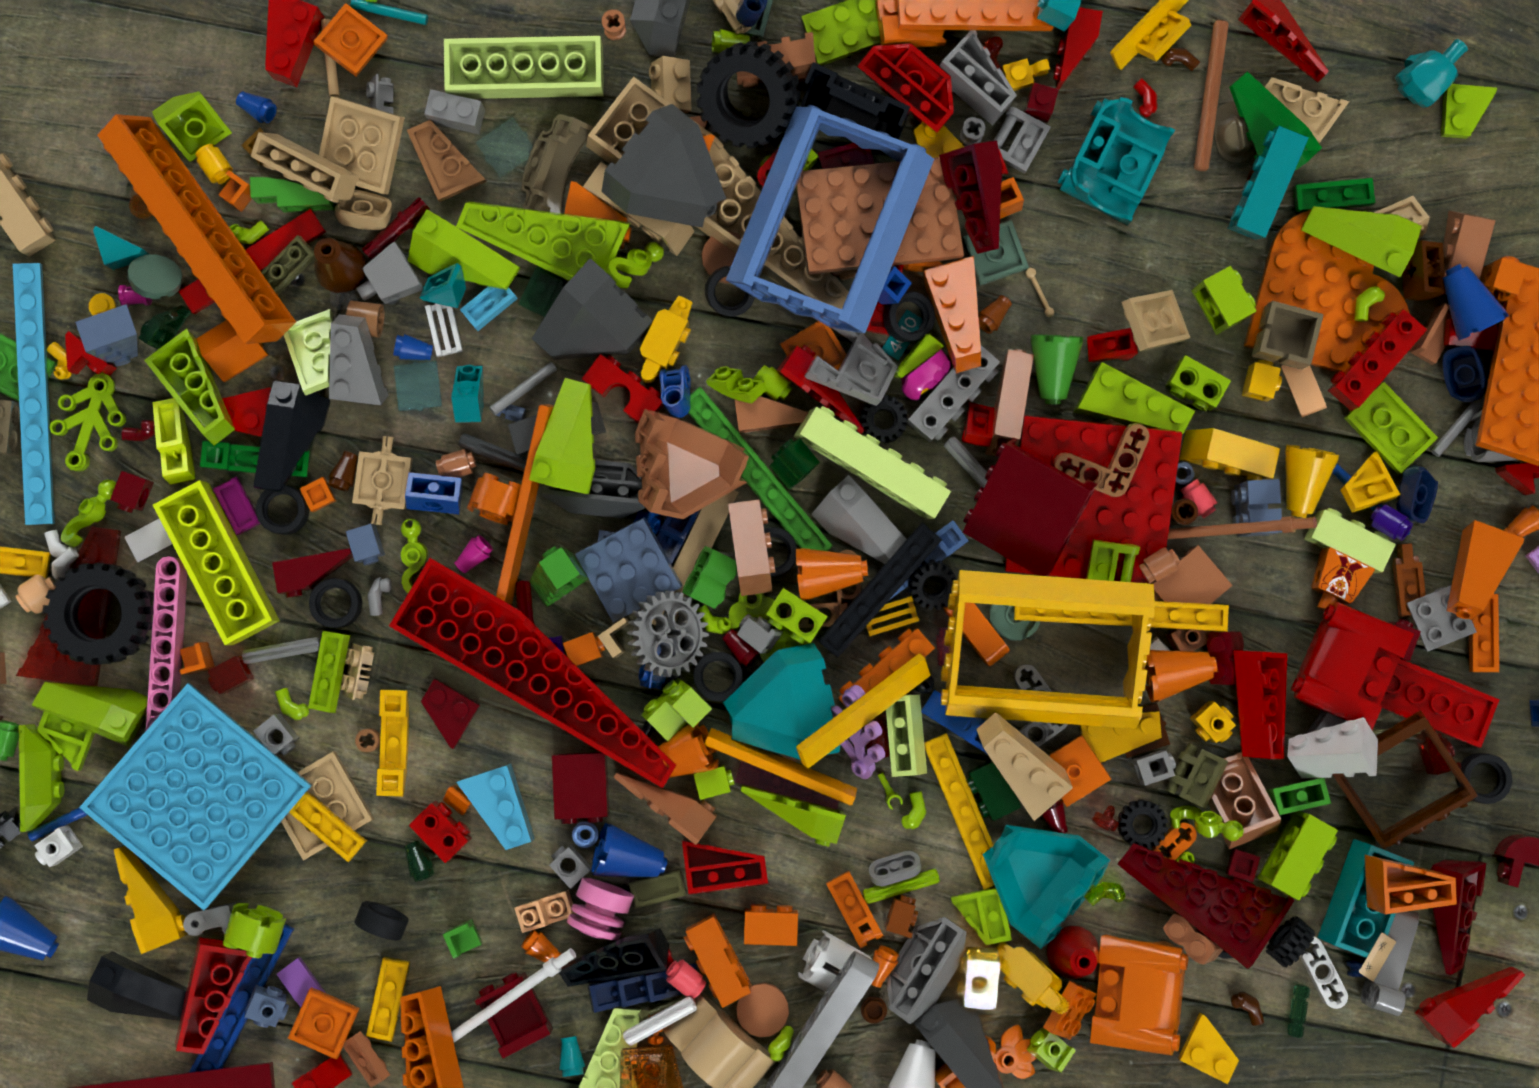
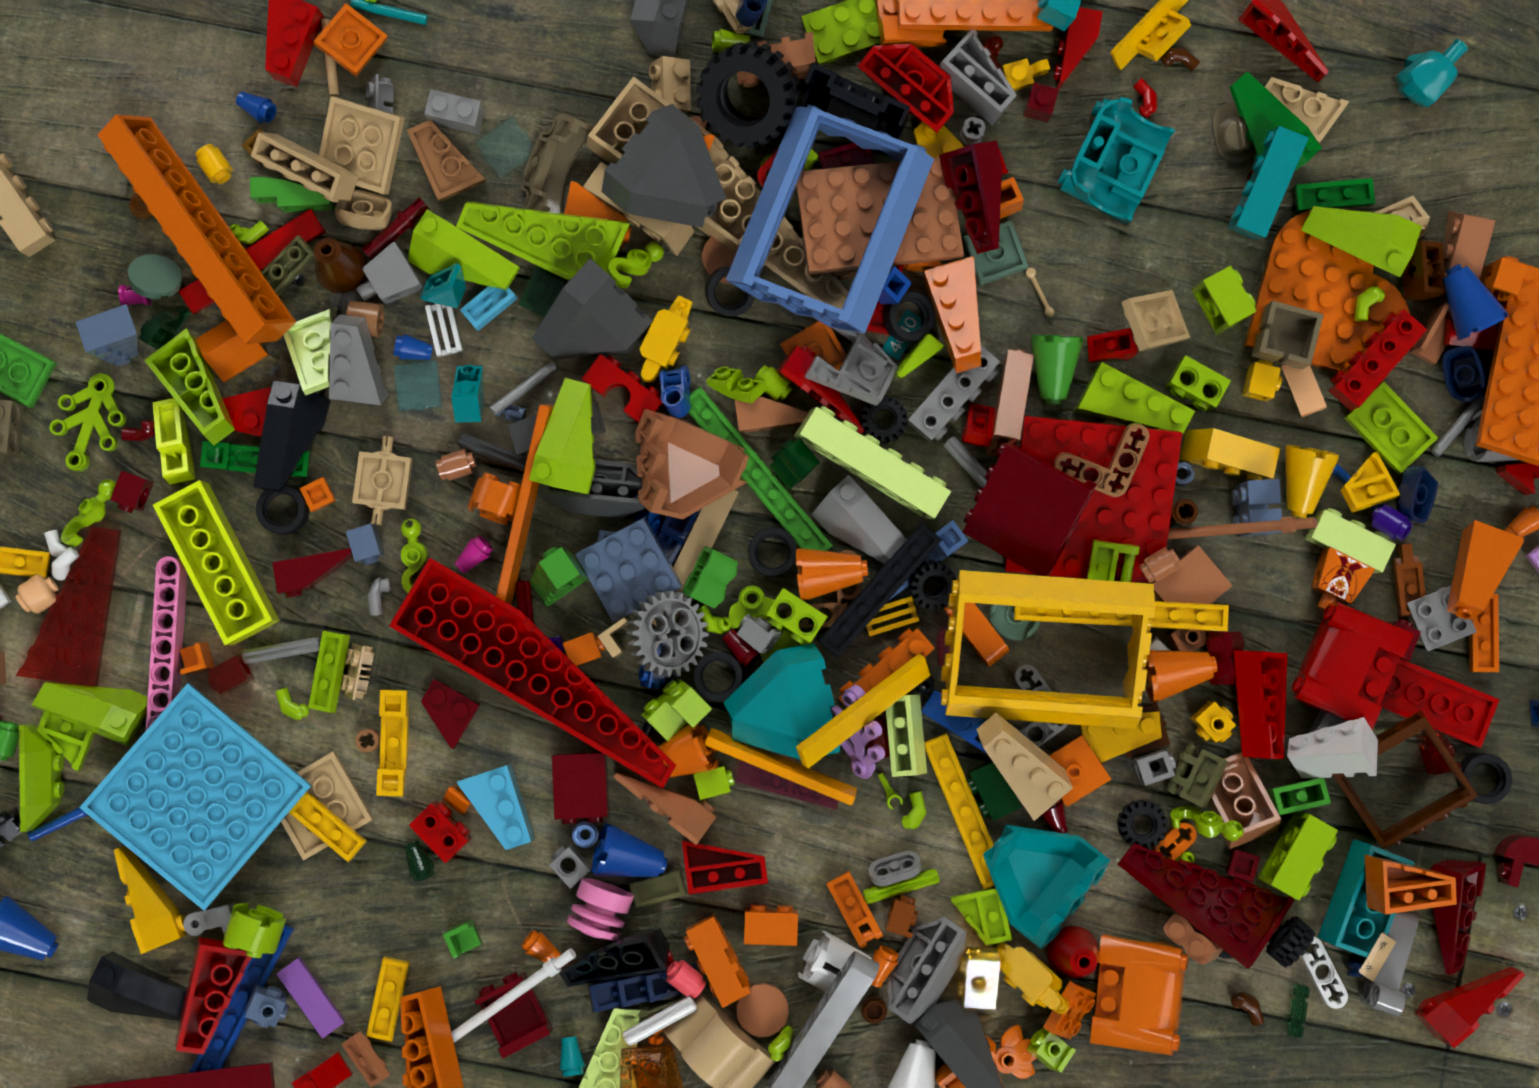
(33, 394): medium azure plate -> none
(59, 353): yellow arm -> none
(64, 613): black tyre -> none
(65, 843): white brick -> none
(78, 358): red slope -> none
(101, 303): yellow plate -> none
(115, 250): teal slope -> none
(148, 540): white sticker -> none
(190, 123): lime slope -> none
(236, 192): orange panel -> none
(237, 505): magenta tile -> none
(267, 729): light grey brick -> none
(315, 600): black tyre -> none
(323, 1023): orange plate -> none
(344, 471): reddish brown cone -> none
(381, 920): black tyre -> none
(433, 493): blue brick -> none
(524, 67): yellowish green brick -> none
(544, 911): light nougat slope -> none
(614, 32): nougat bush -> none
(751, 547): nougat wedge -> none
(812, 819): lime wedge -> none
(926, 376): dark pink piece -> none
(993, 315): dark orange cone -> none
(1026, 142): light grey plate -> none
(1105, 890): clear neon green arm -> none
(1106, 819): clear red tile -> none
(1200, 496): coral brick -> none
(1208, 1051): yellow wing -> none
(1211, 95): nougat axle -> none
(1464, 108): lime wing -> none

